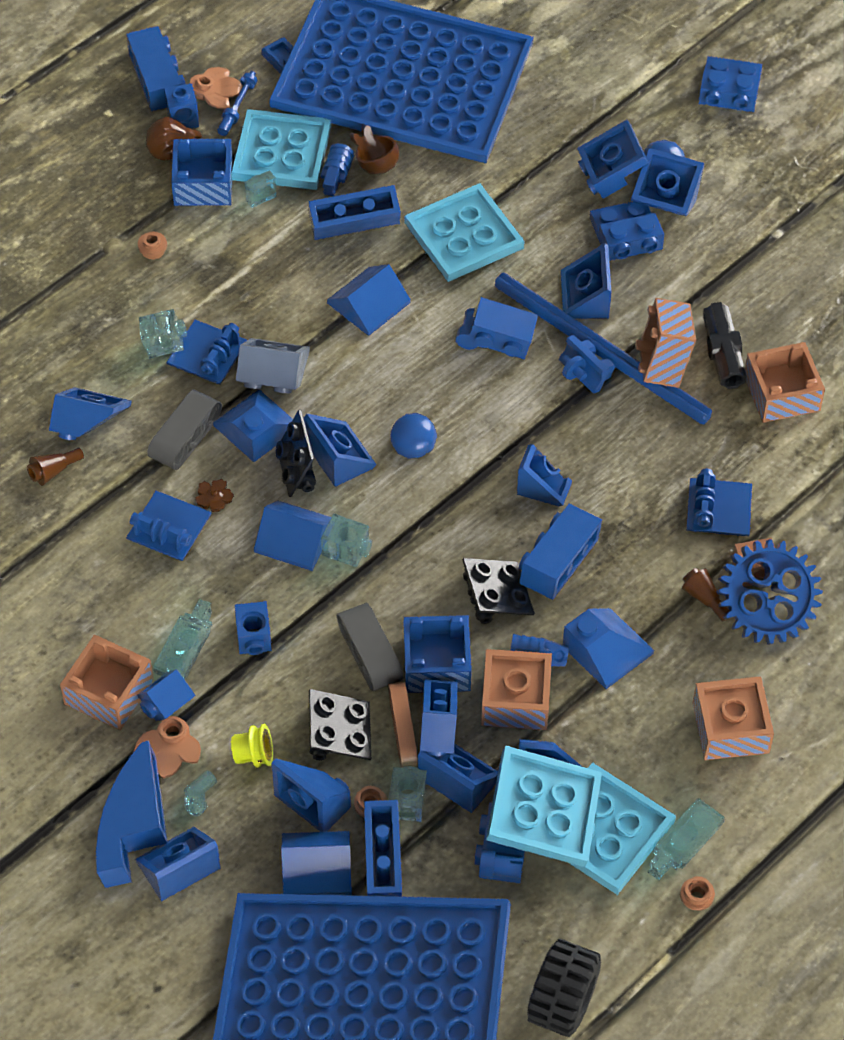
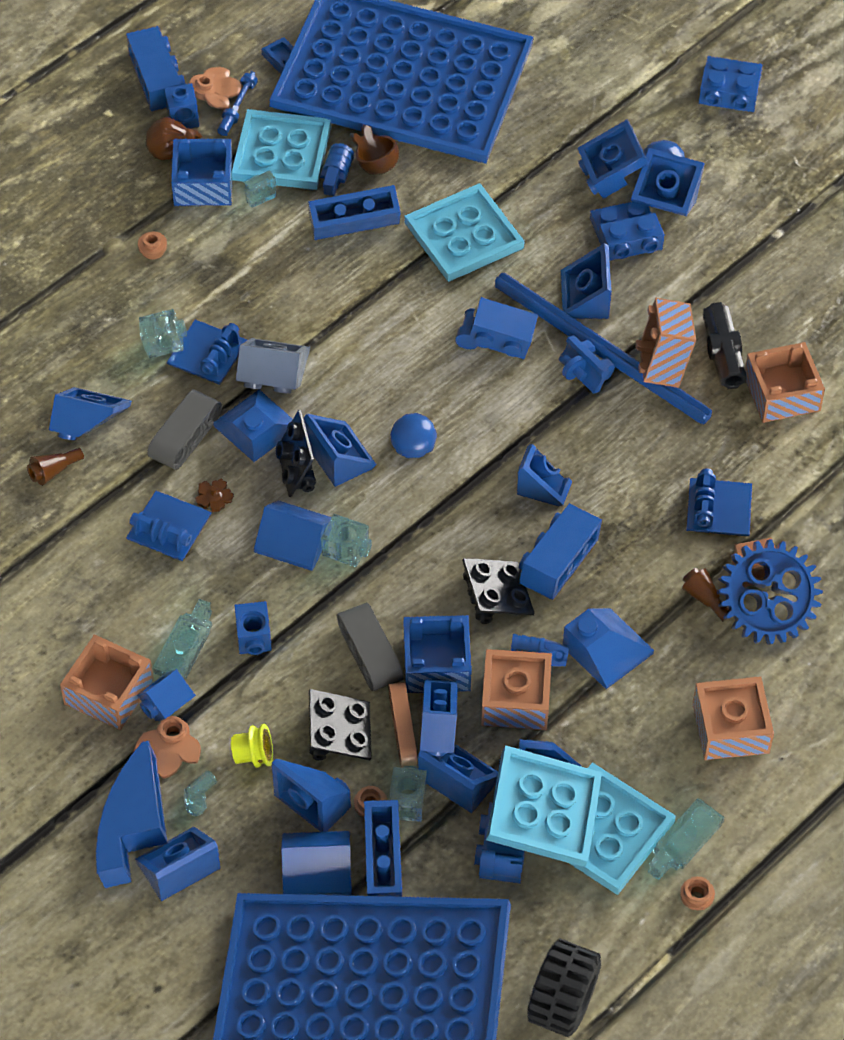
(371, 298): blue slope -> none

